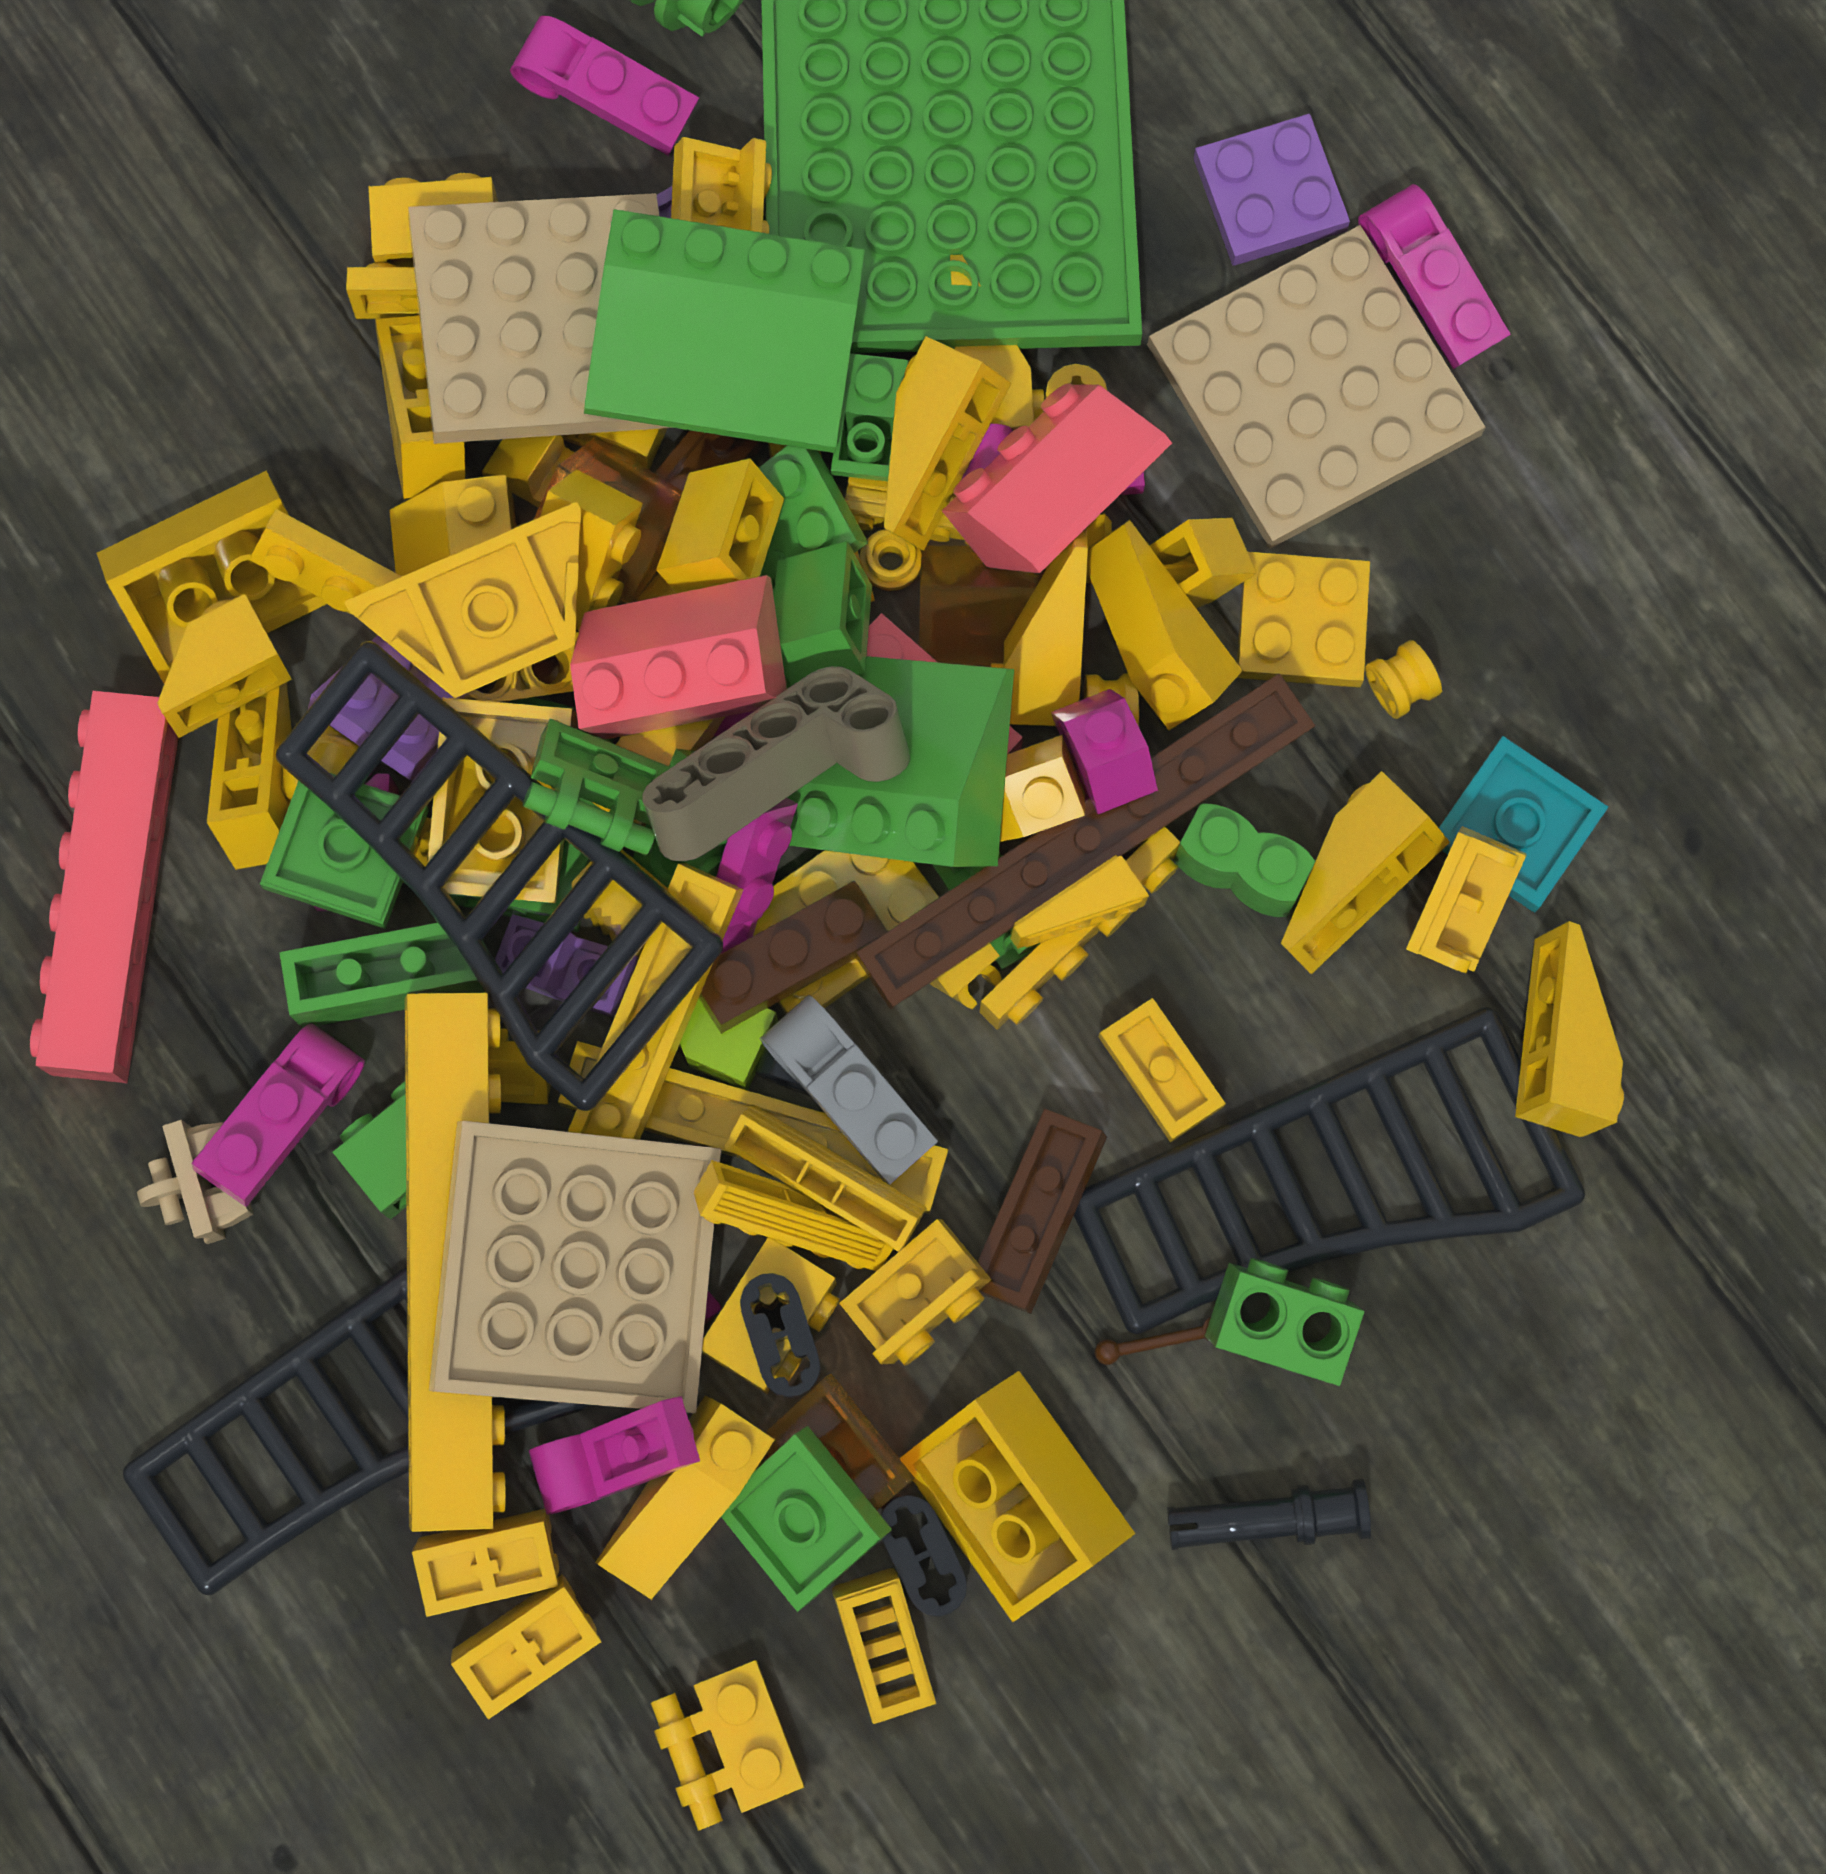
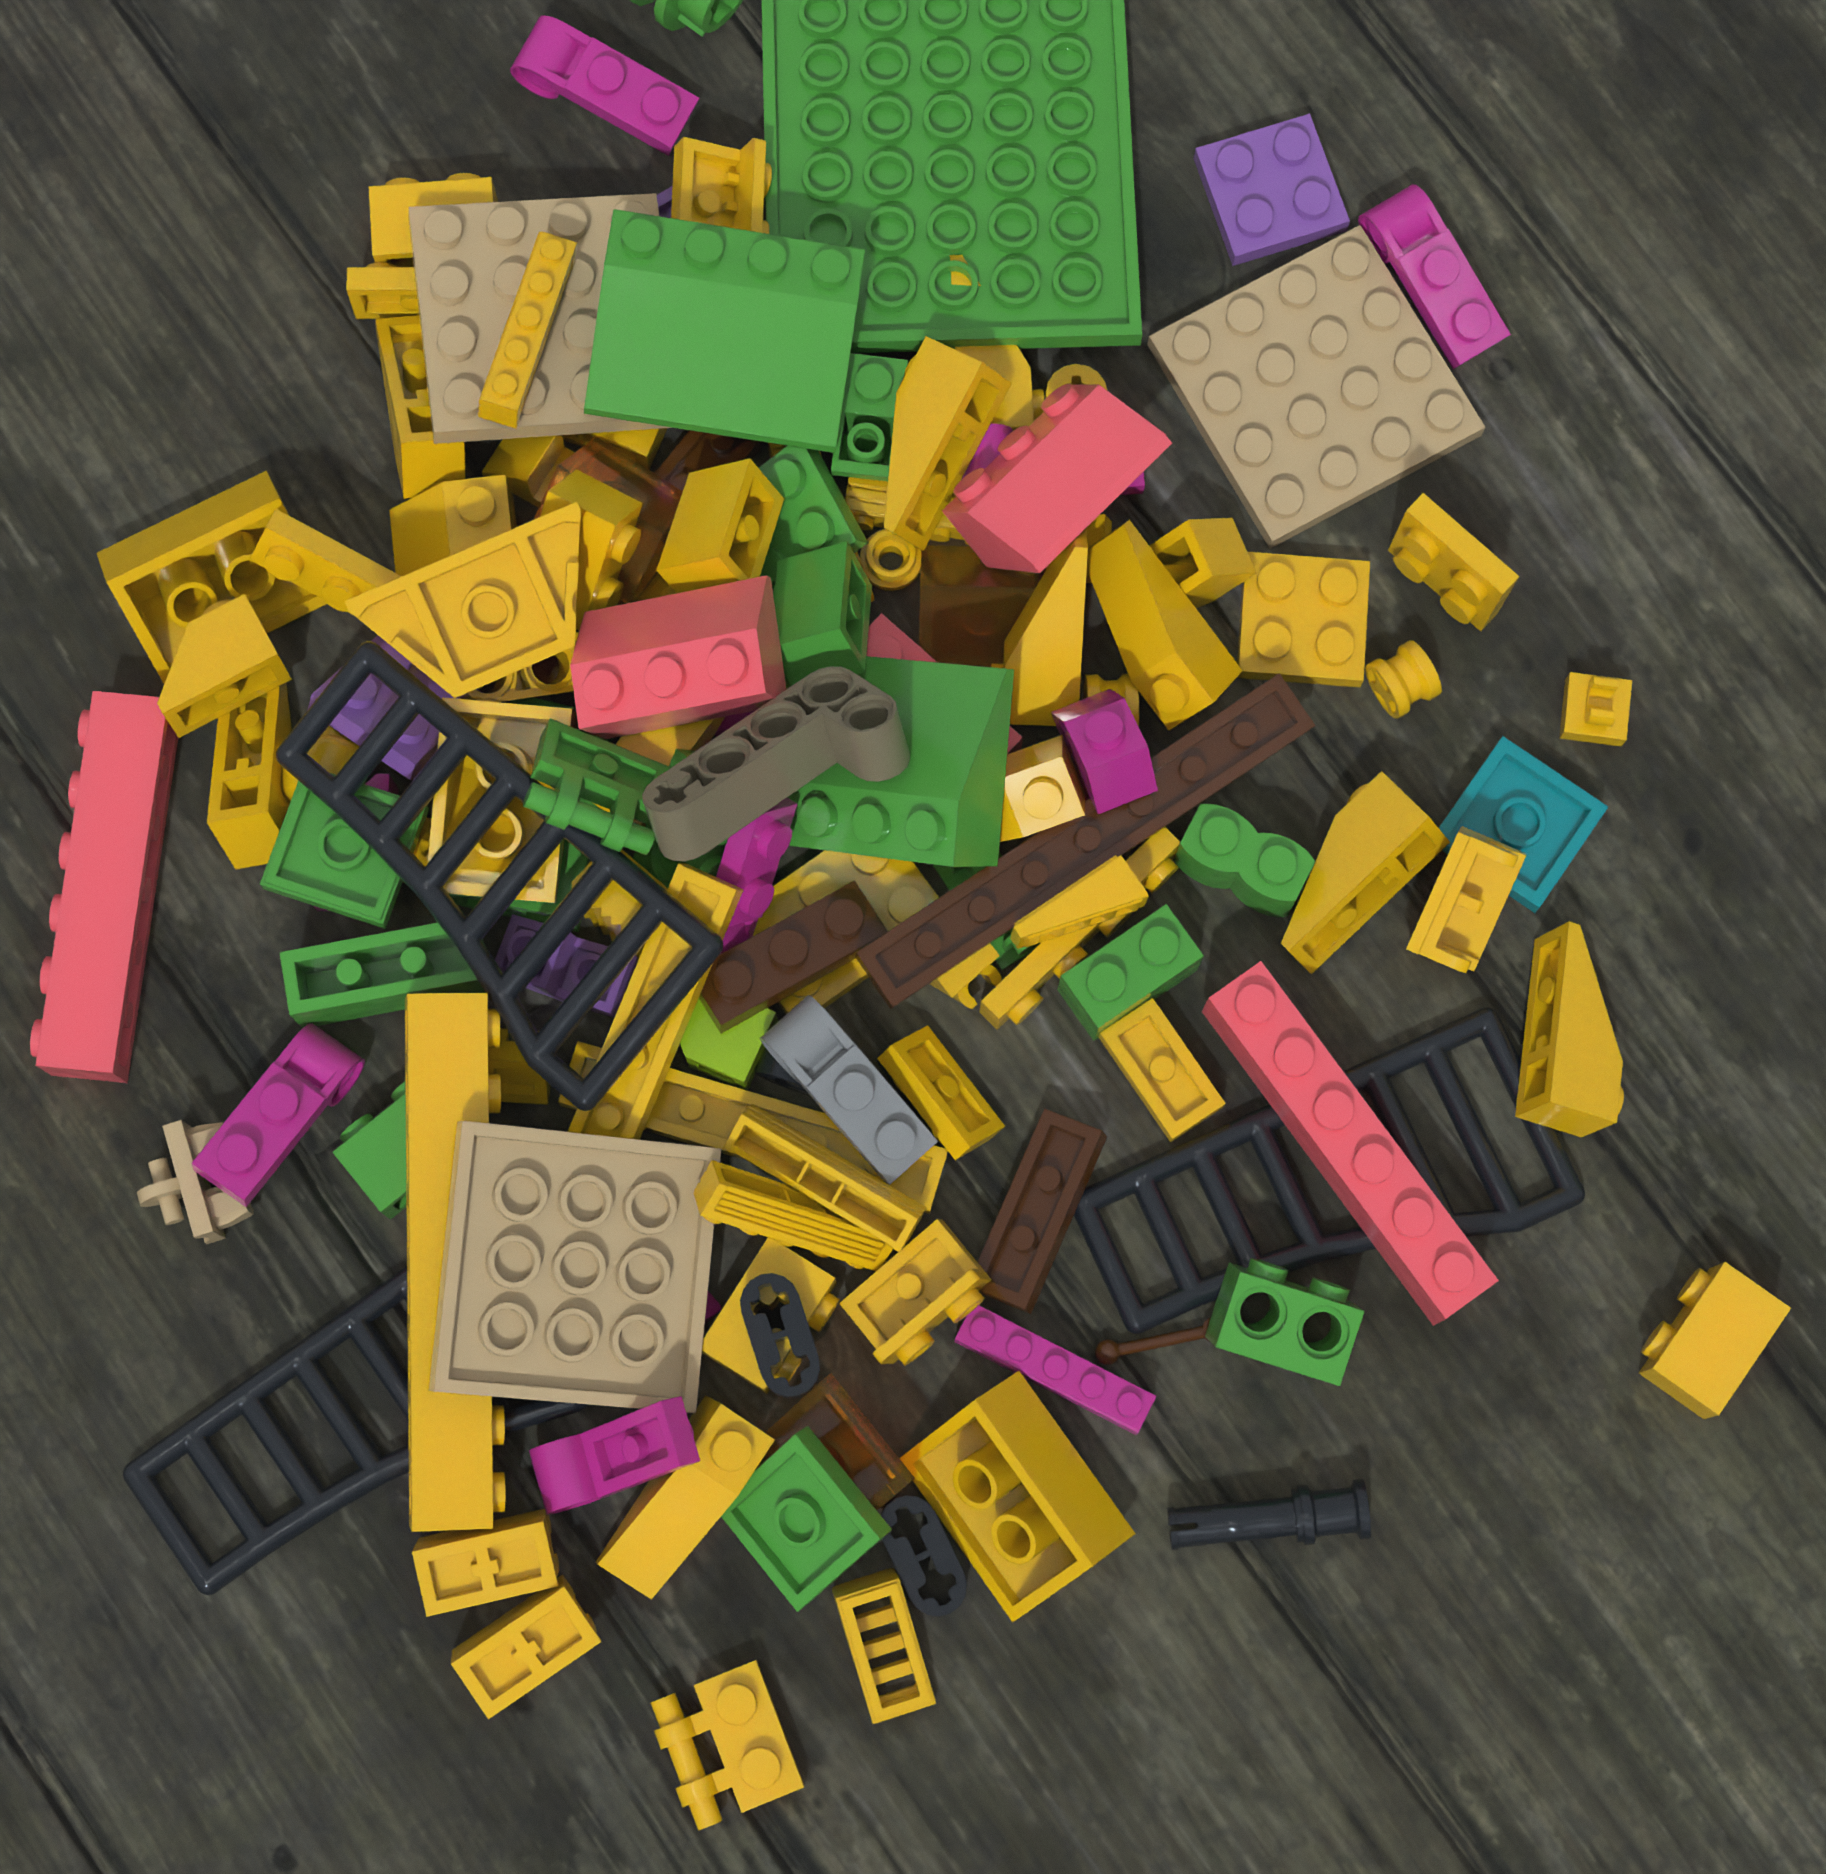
(527, 329): none -> yellow piece
(941, 1092): none -> yellow plate
(1055, 1369): none -> dark pink piece
(1130, 971): none -> bright green brick
(1348, 1144): none -> coral brick
(1452, 563): none -> yellow plate
(1595, 709): none -> yellow tile
(1712, 1339): none -> yellow brick

